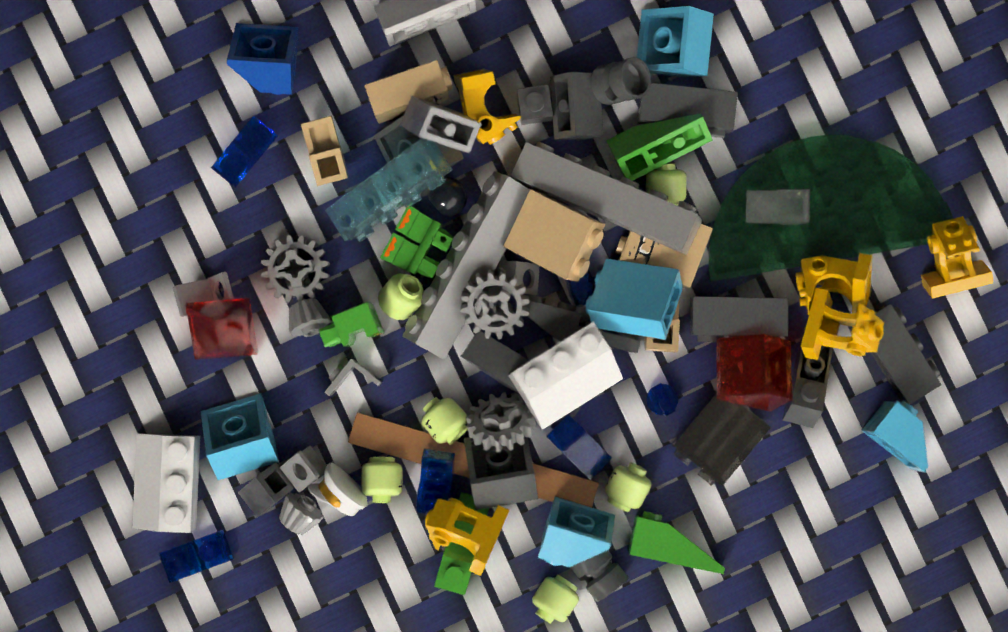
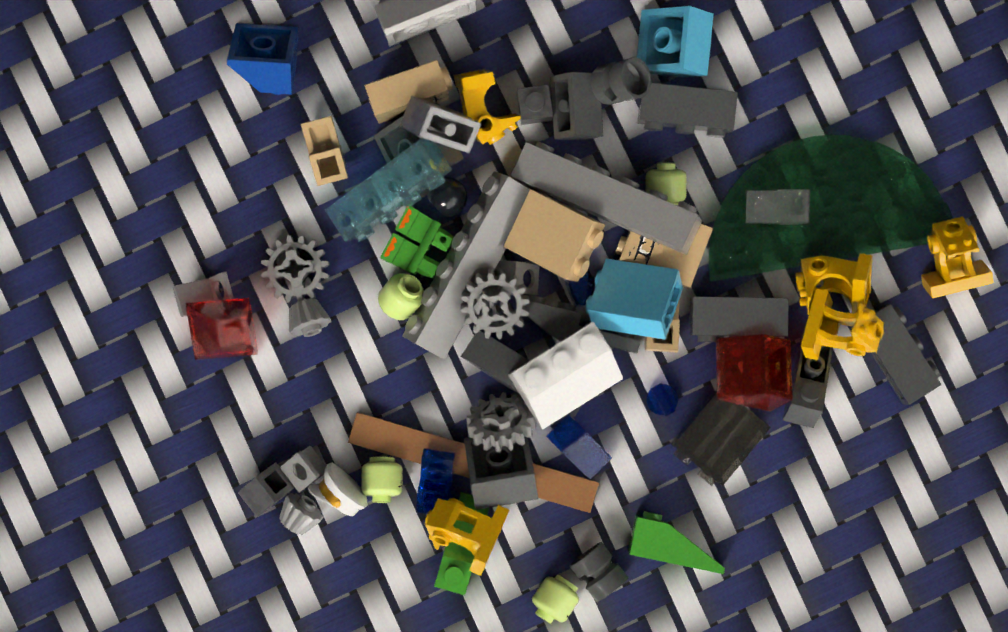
(166, 482): white slope -> none
(196, 556): clear blue slope -> none
(238, 437): medium azure slope -> none
(244, 151): clear blue slope -> none
(342, 372): light grey bracket -> none
(350, 323): bright green hips -> none
(444, 420): yellowish green head -> none
(575, 533): medium azure slope -> none
(627, 487): yellowish green head -> none
(657, 143): bright green slope -> none
(900, 433): medium azure slope -> none

